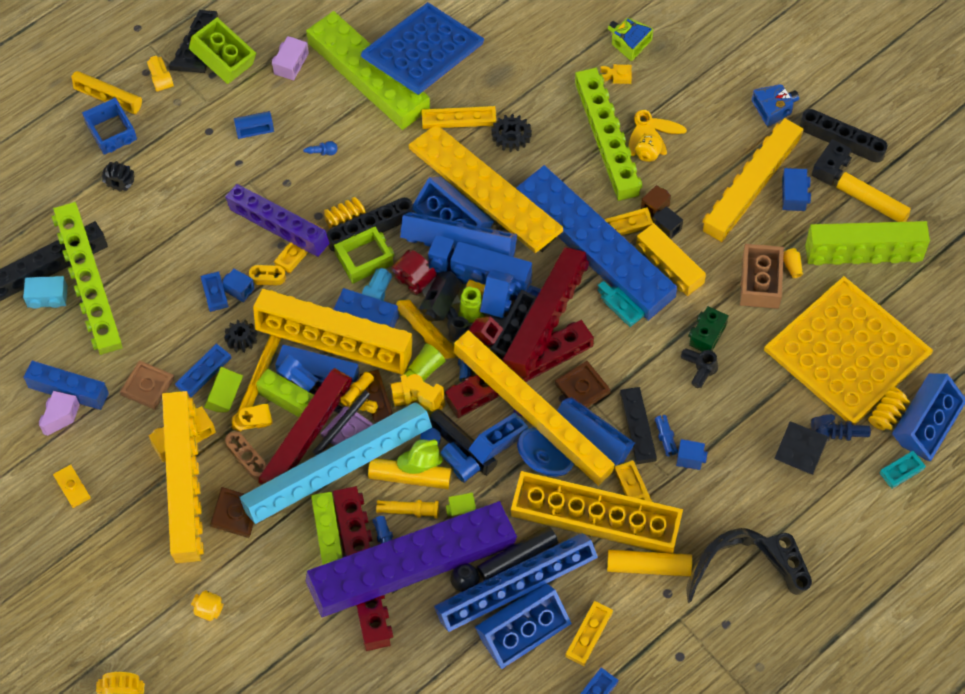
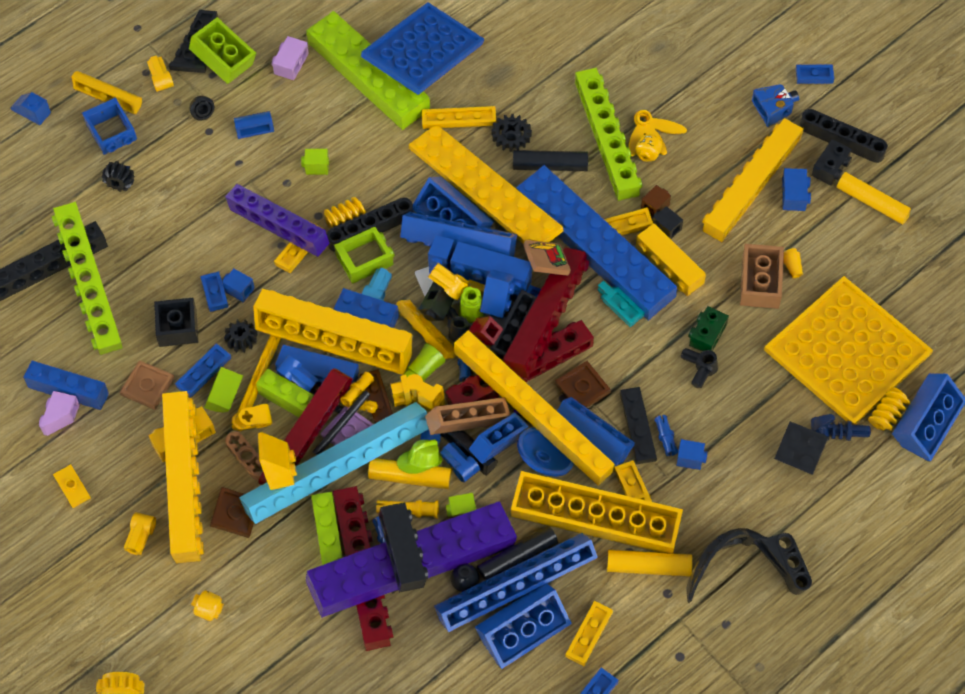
(32, 107): none -> blue slope
(45, 292): medium azure brick -> none
(141, 527): none -> yellow piece
(176, 322): none -> black brick
(201, 108): none -> black brick
(267, 275): yellow beam -> none
(276, 461): none -> yellow slope
(315, 161): none -> lime brick
(329, 148): blue bar -> none
(402, 547): none -> black brick
(413, 271): dark red brick -> none
(452, 283): none -> yellow piece
(467, 415): none -> medium nougat brick
(546, 257): none -> medium nougat tile
(551, 159): none -> black brick
(620, 73): yellow plate -> none
(630, 37): torso -> none
(815, 74): none -> blue plate
(867, 242): lime brick -> none
(902, 469): teal plate -> none

